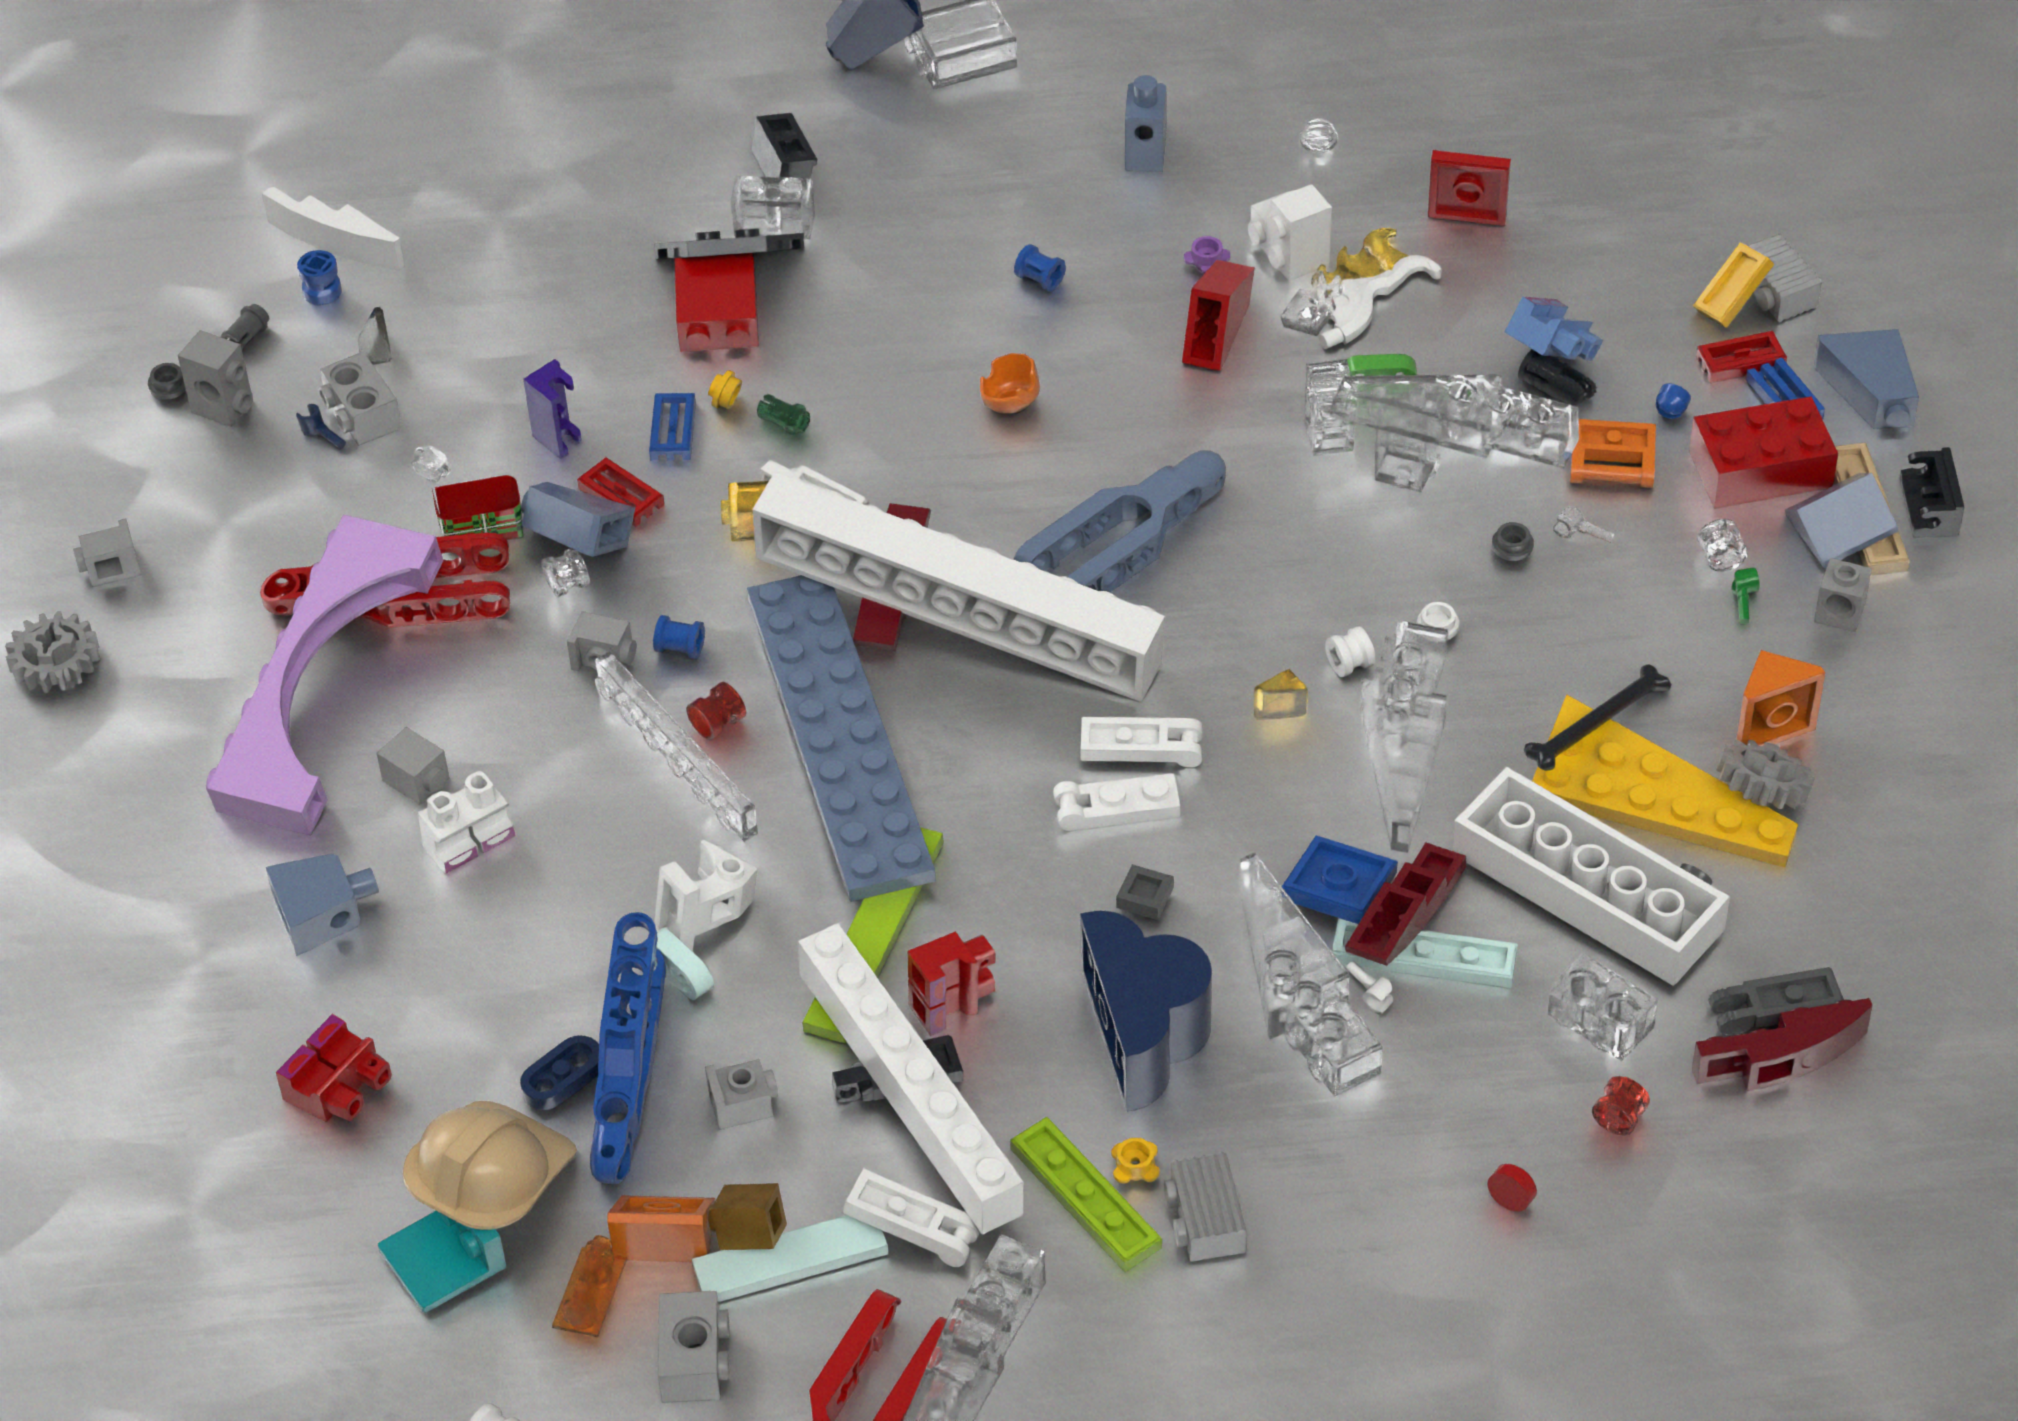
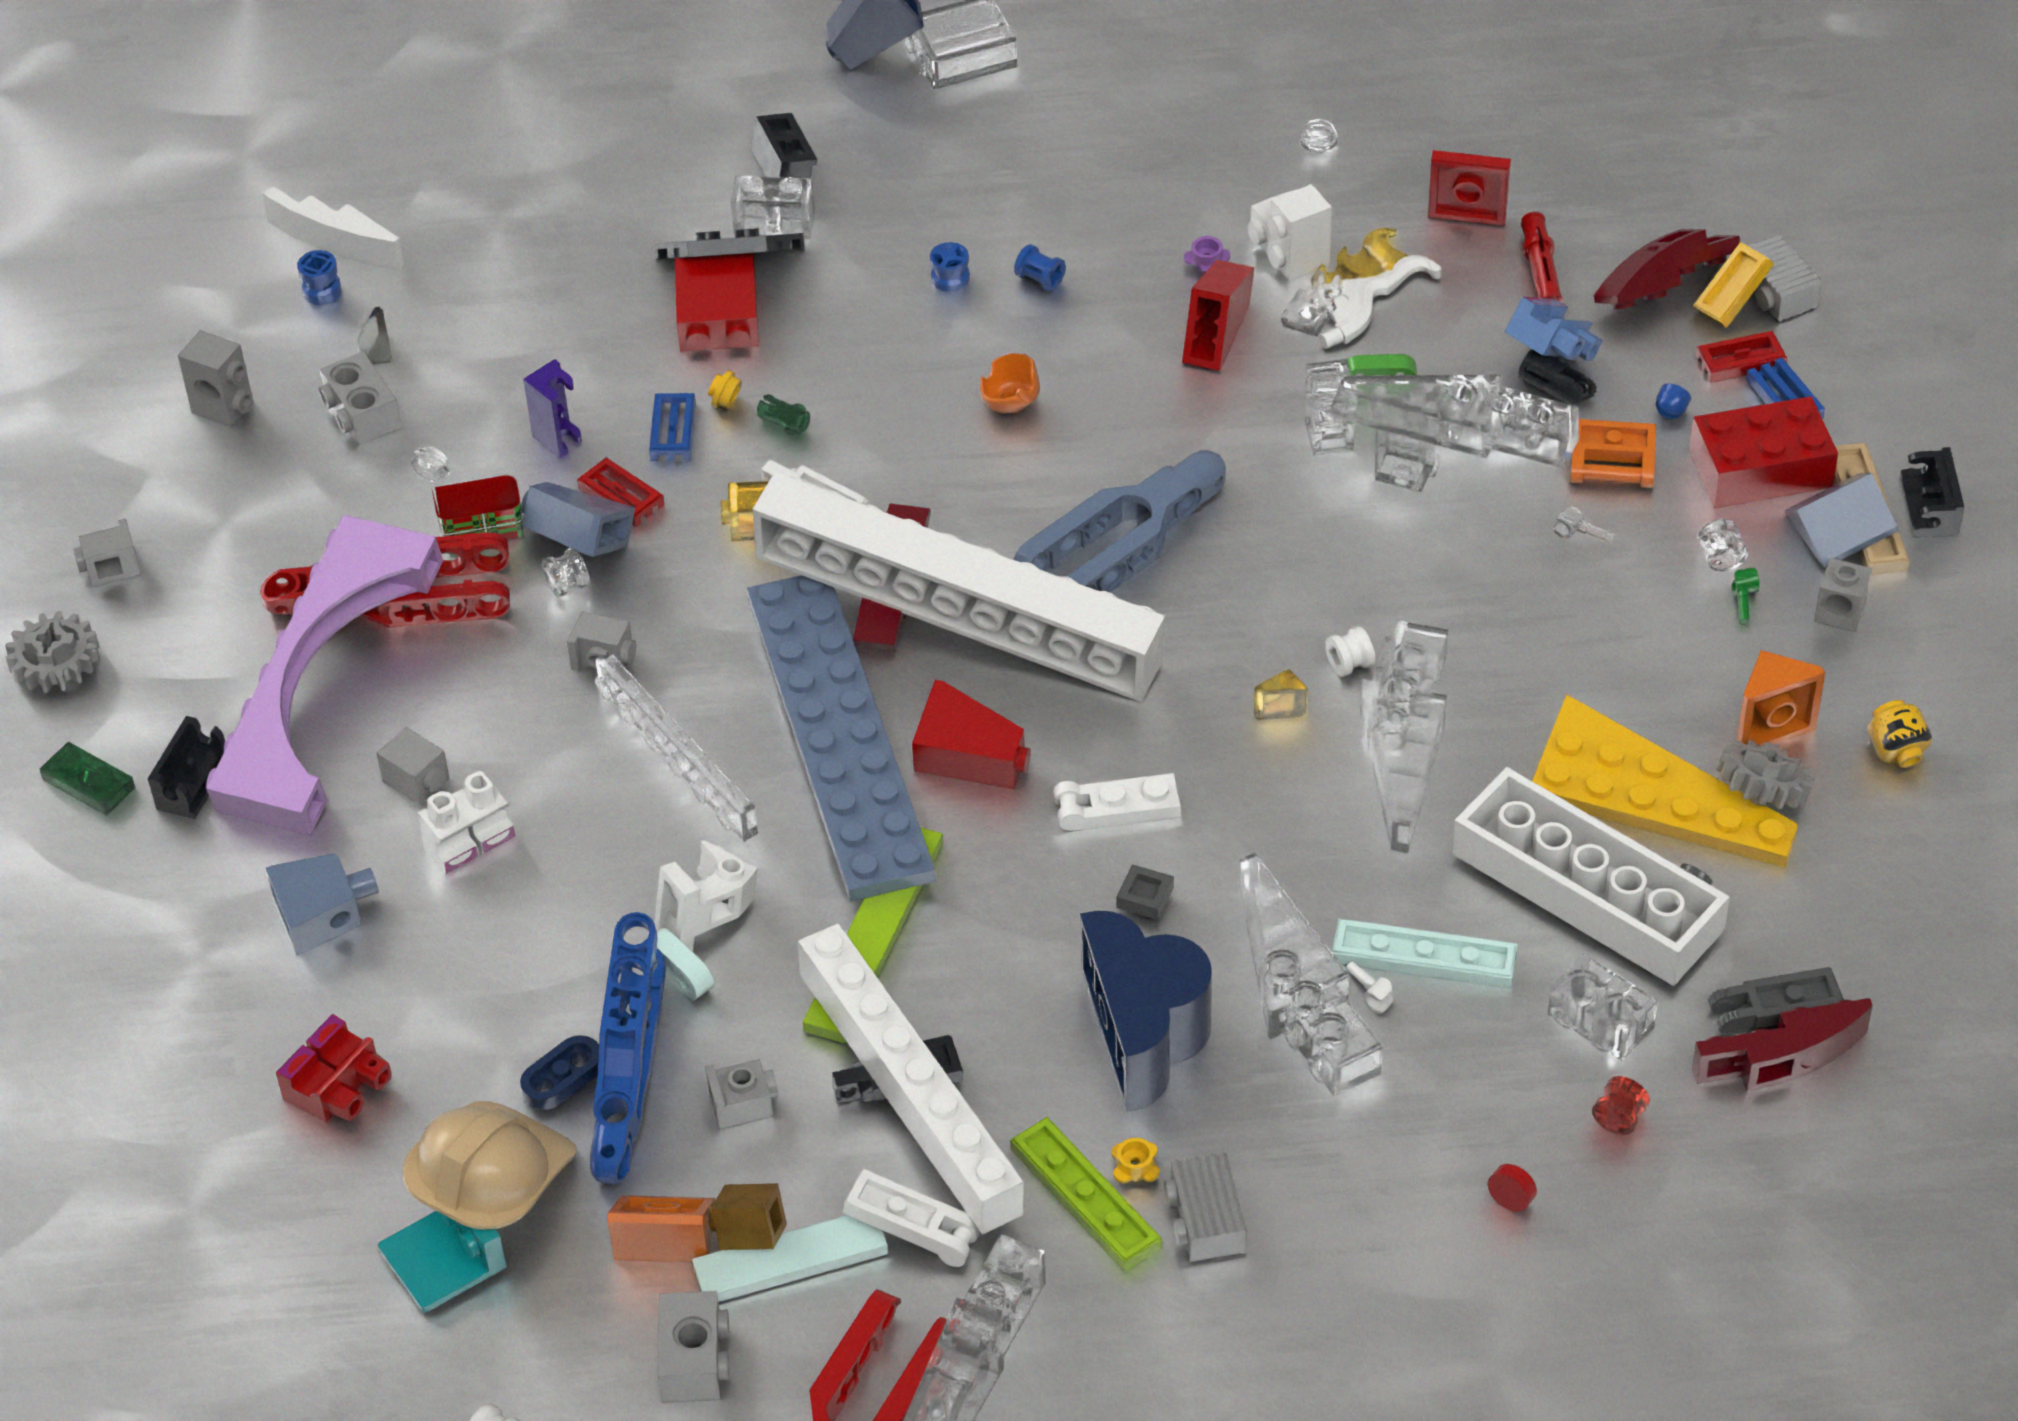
(87, 778): none -> clear green plate
(166, 381): dark grey plate -> none
(183, 769): none -> black hinge
(252, 320): dark grey pin -> none
(315, 425): dark blue hand -> none
(590, 1288): clear orange hinge -> none
(679, 637): blue bush -> none
(718, 709): clear red wheel -> none
(948, 978): red hips -> none
(949, 266): none -> blue wheel
(968, 740): none -> red slope
(1141, 740): white plate -> none
(1147, 108): sand blue torso -> none
(1338, 879): blue tile -> none
(1406, 904): dark red slope -> none
(1441, 616): white plate -> none
(1512, 542): dark grey plate -> none
(1539, 250): none -> red pin
(1546, 753): black piece -> none
(1660, 264): none -> dark red slope
(1870, 375): sand blue slope -> none
(1899, 733): none -> yellow head

